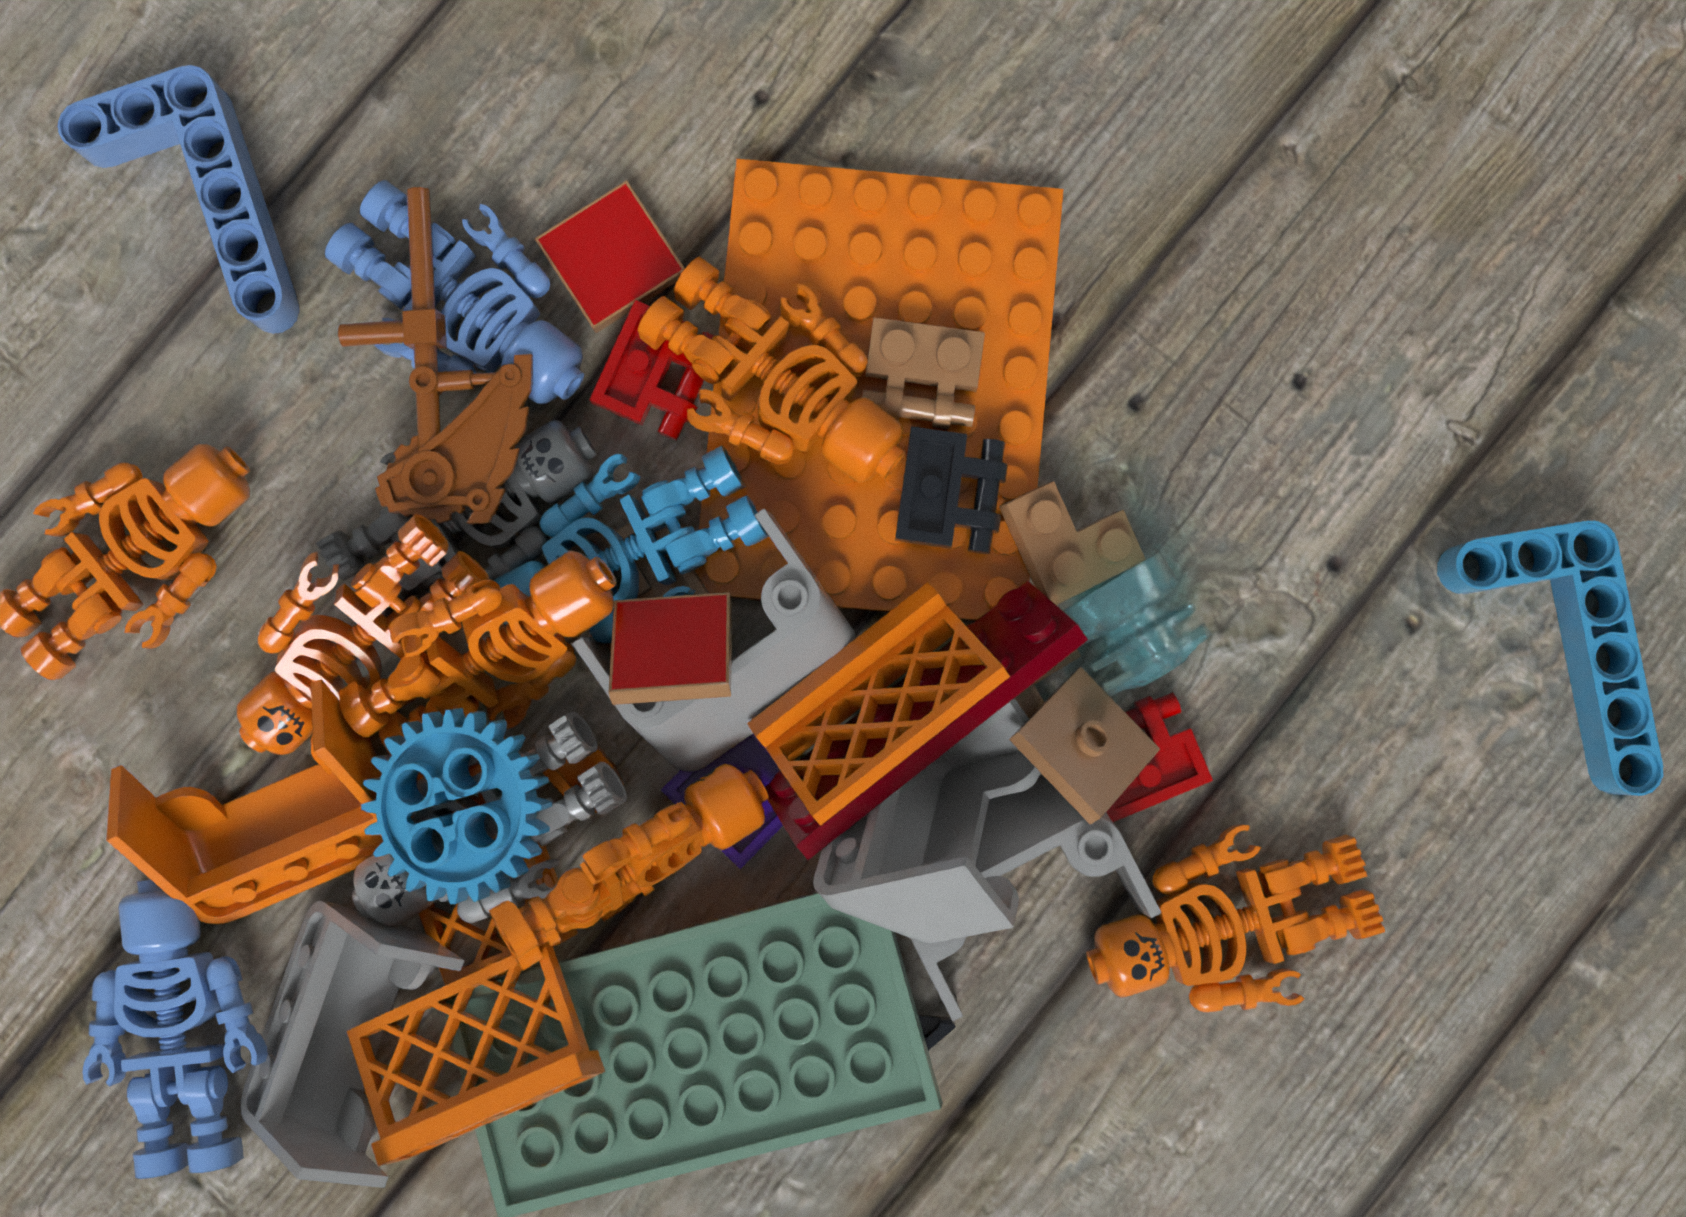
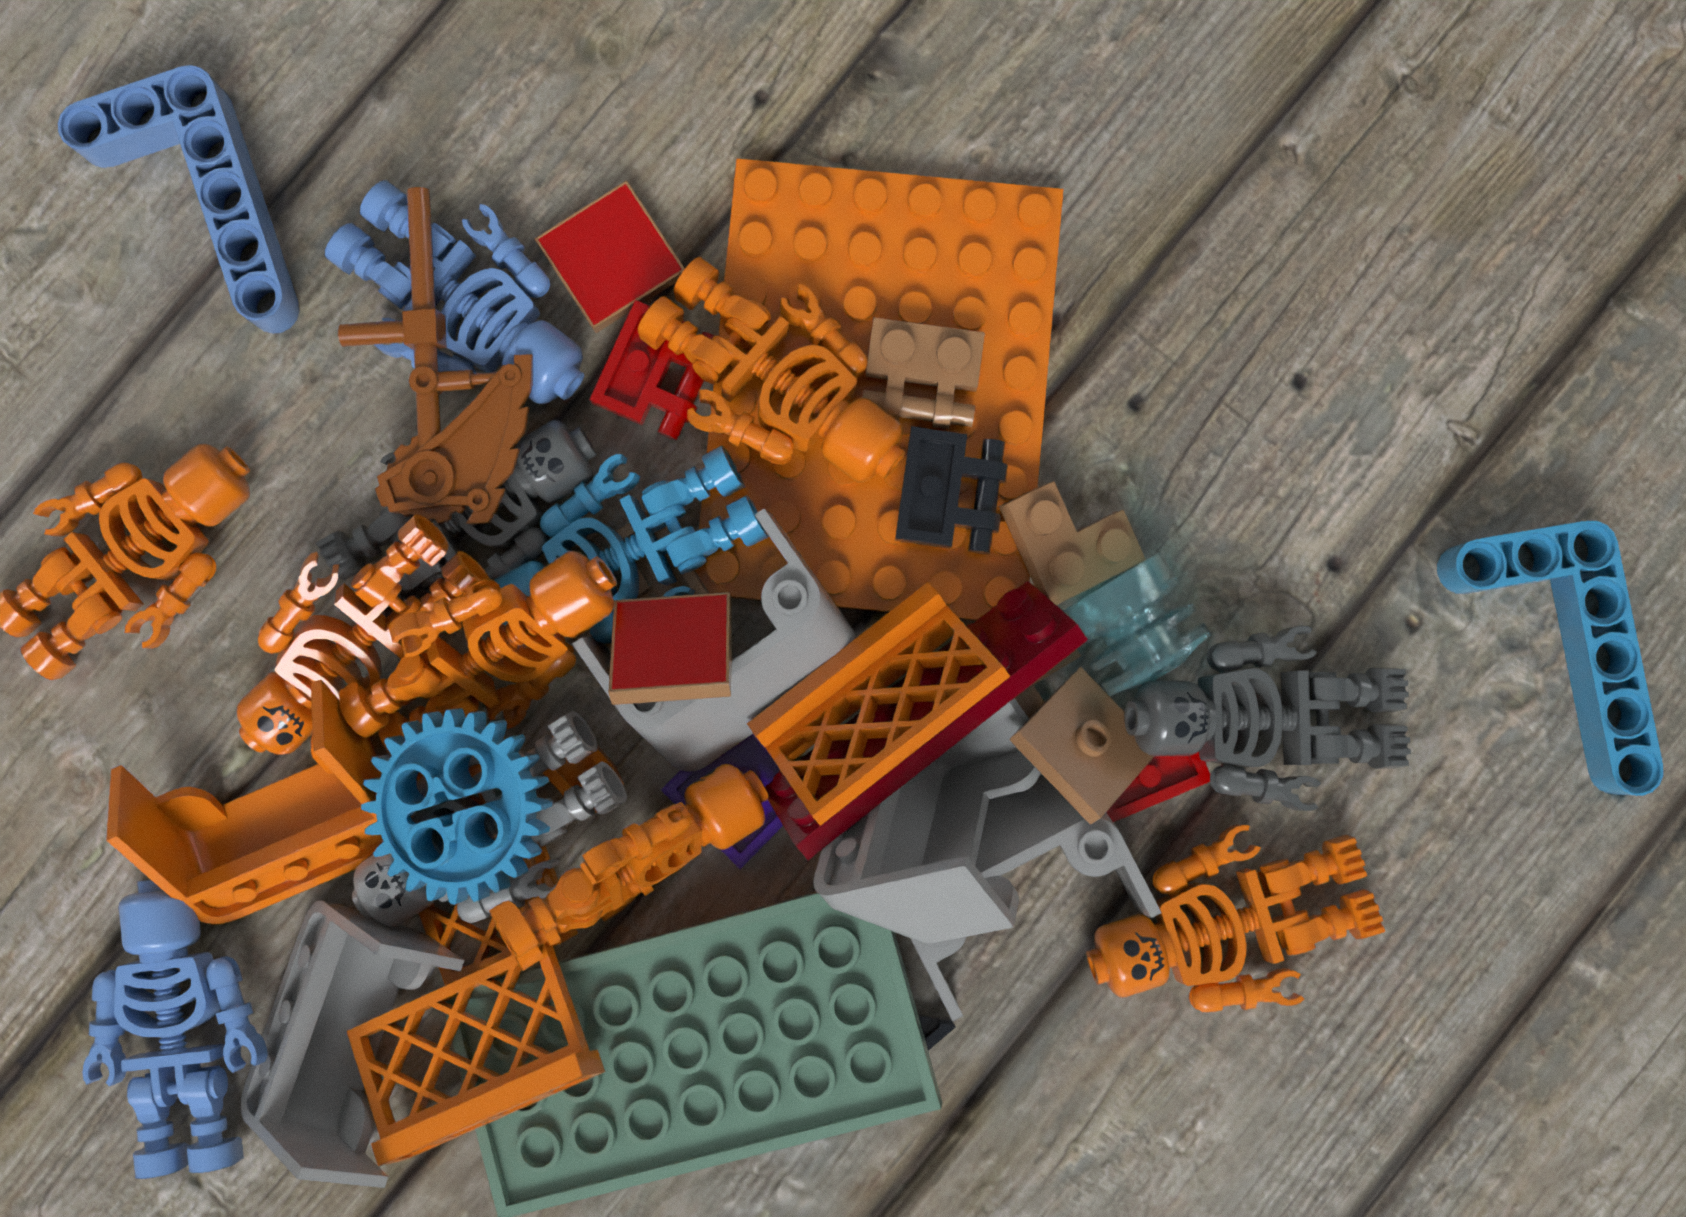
(1240, 718): none -> dark grey piece

